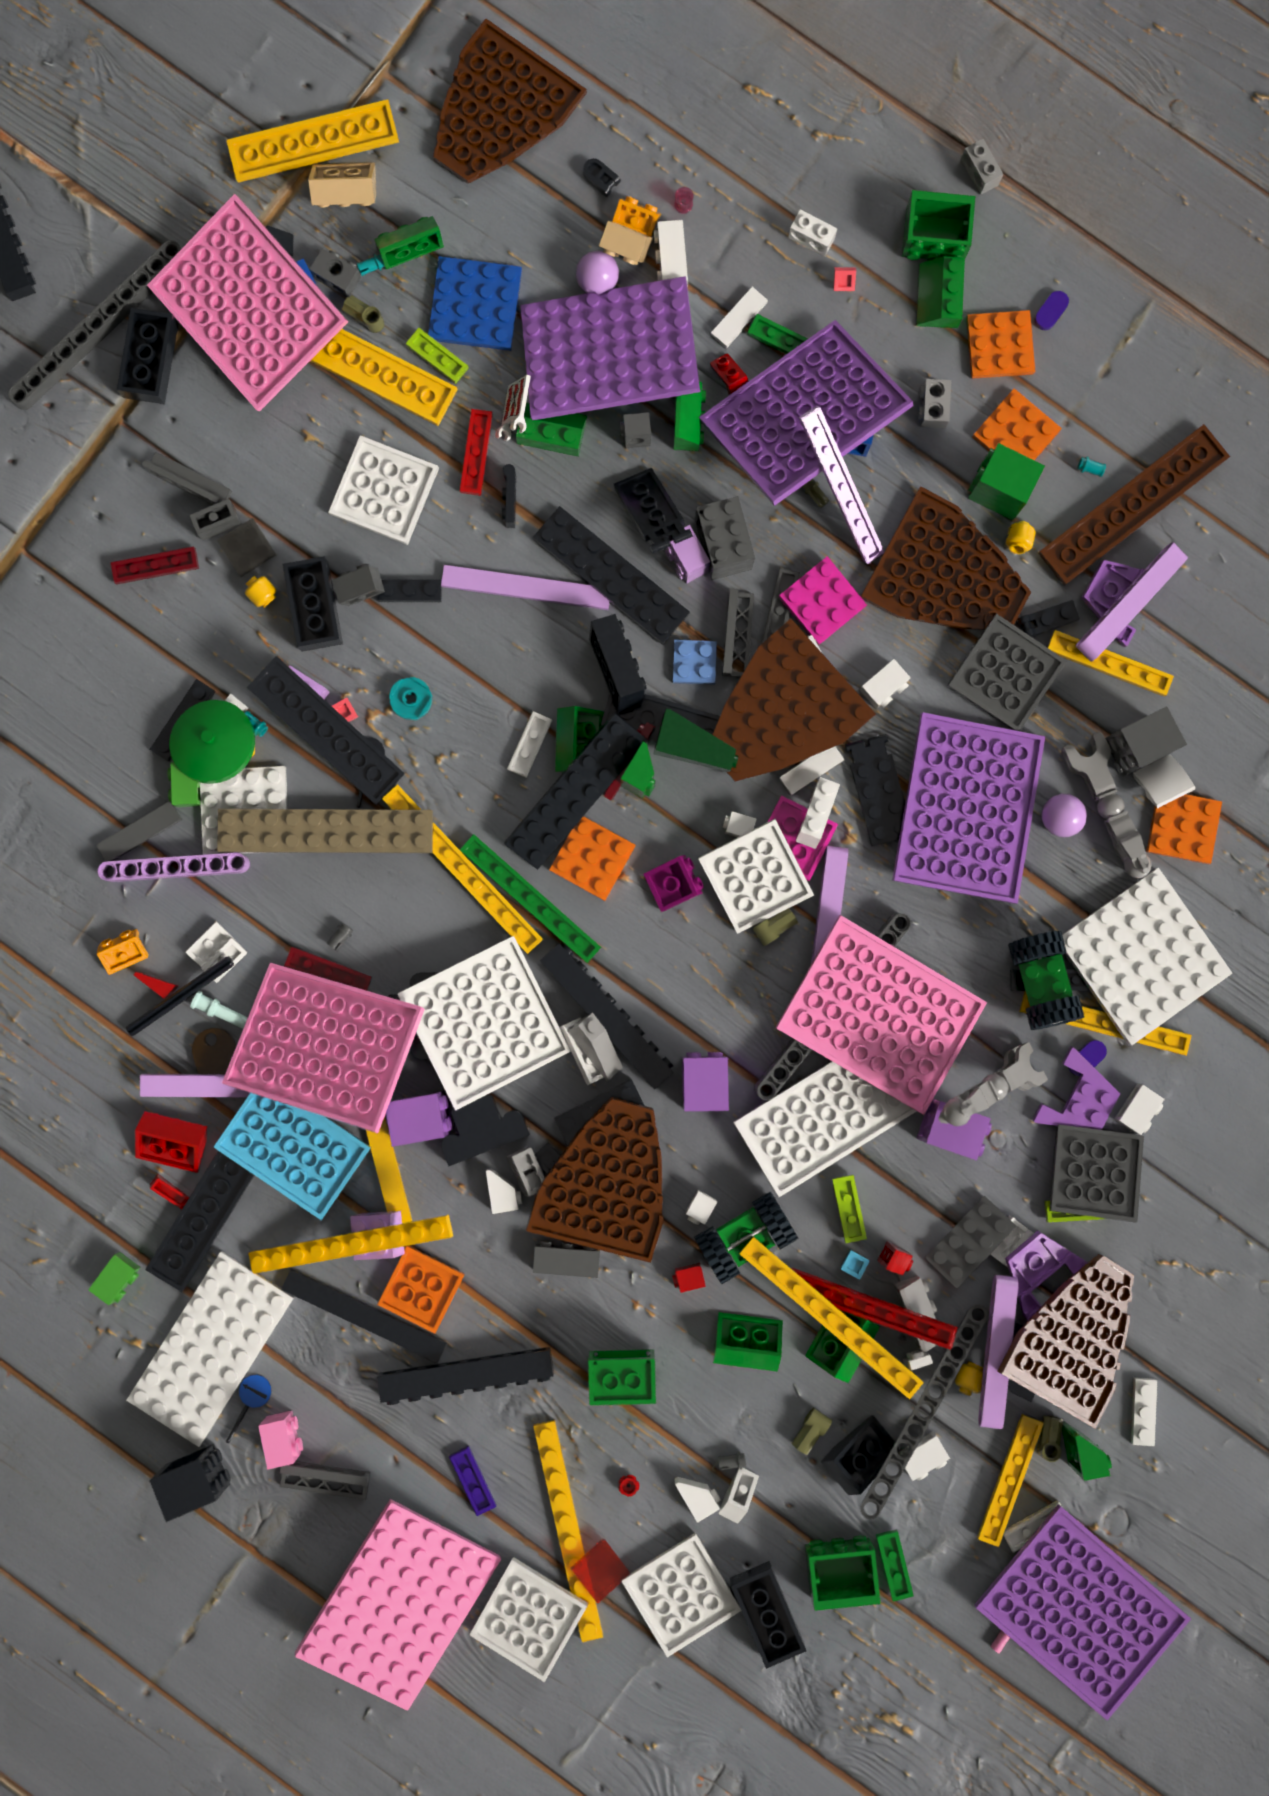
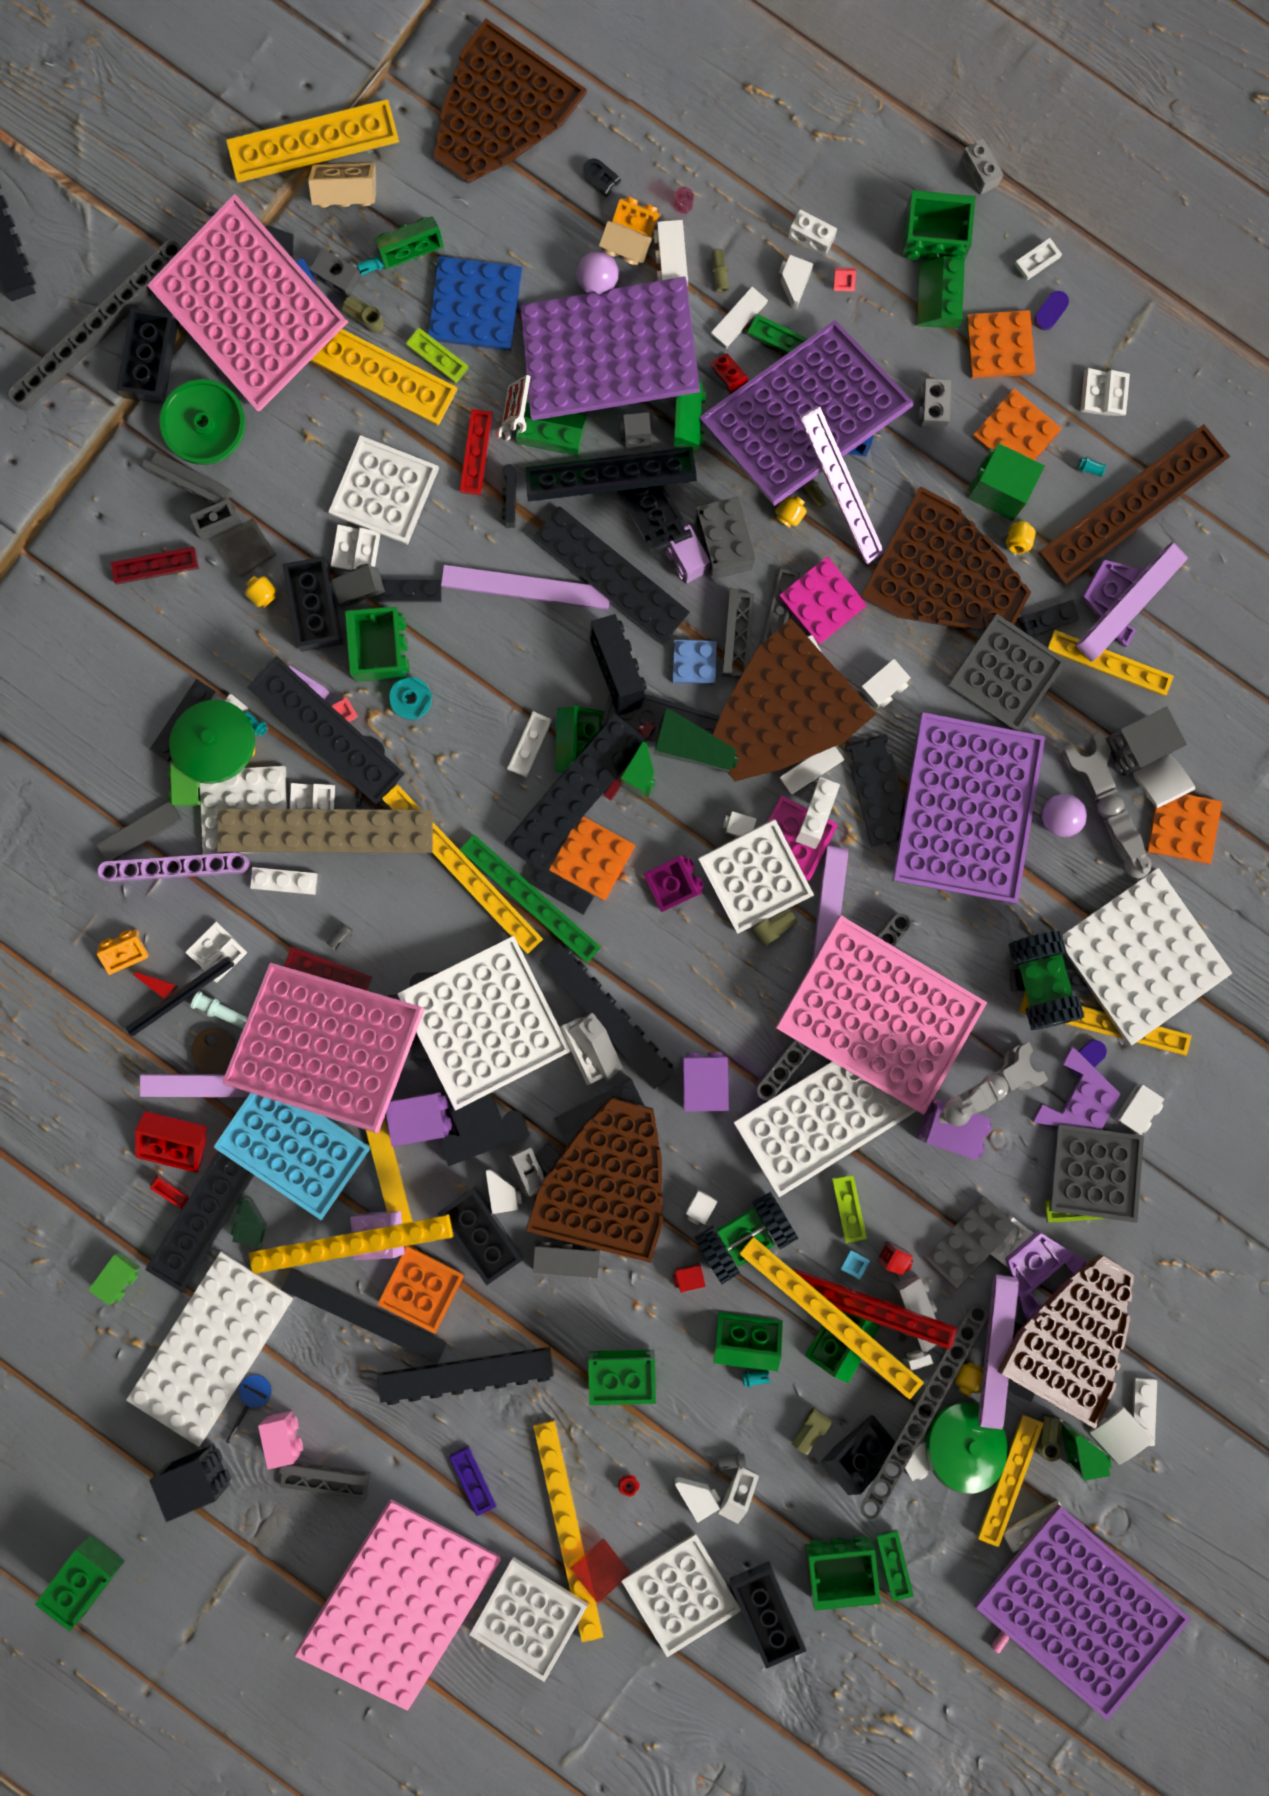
(79, 1582): none -> green container
(202, 422): none -> green dish
(250, 1224): none -> clear green slope
(283, 881): none -> white plate
(311, 796): none -> white slope
(354, 548): none -> white slope
(377, 644): none -> green container
(481, 1236): none -> black brick
(561, 889): none -> black plate
(610, 474): none -> black plate
(719, 271): none -> olive axle
(754, 1378): none -> teal pin
(791, 511): none -> yellow head
(794, 278): none -> white slope
(962, 1452): none -> green dish
(1038, 259): none -> white plate
(1105, 392): none -> white slope
(1121, 1435): none -> white slope

